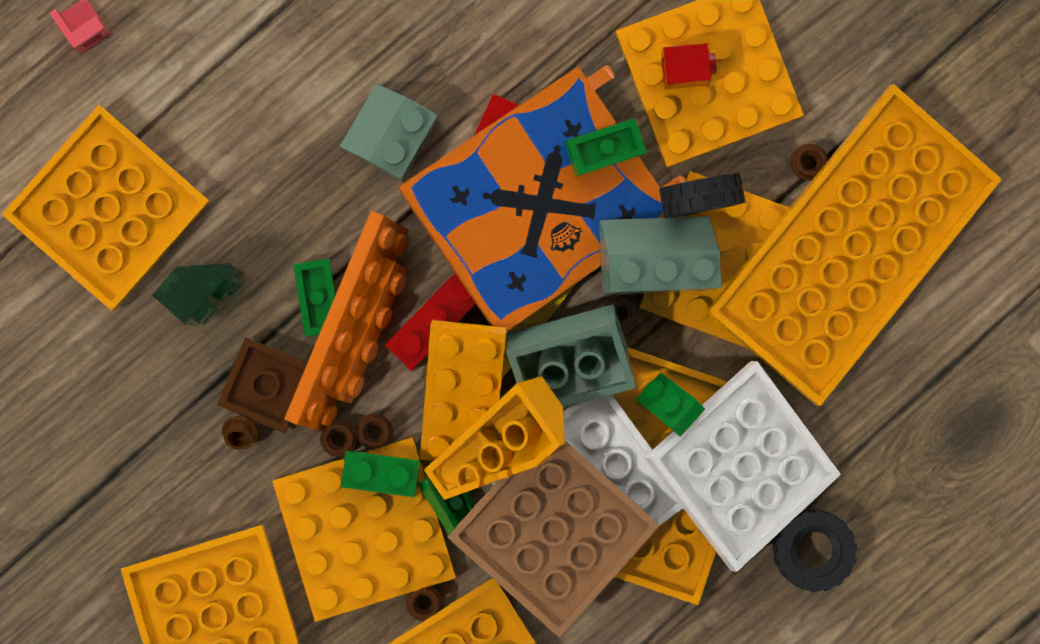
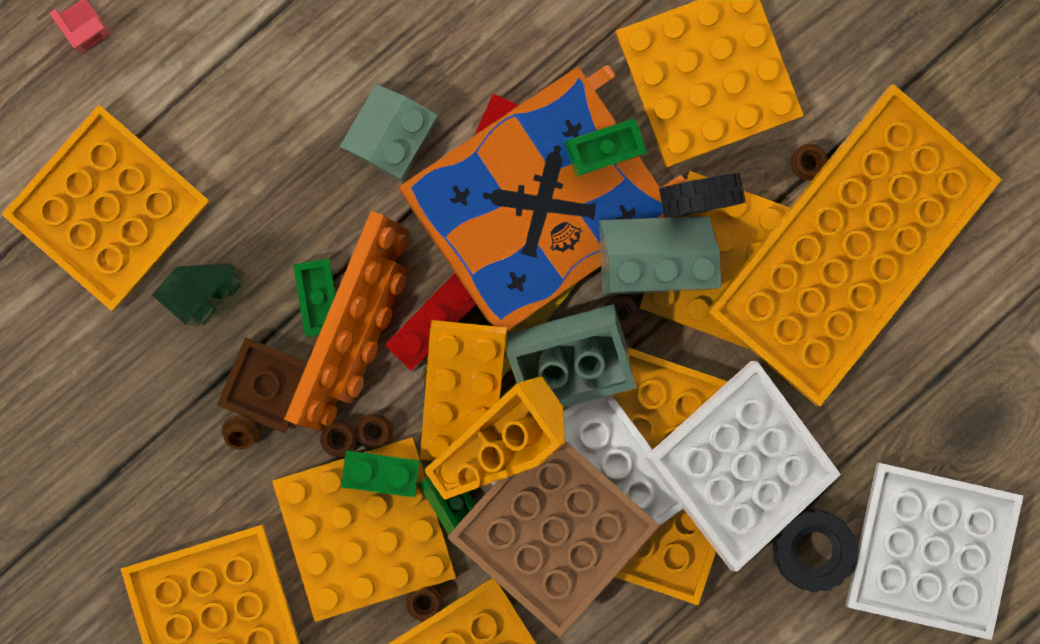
(670, 404): green plate -> none
(687, 66): red brick -> none
(934, 551): none -> white plate

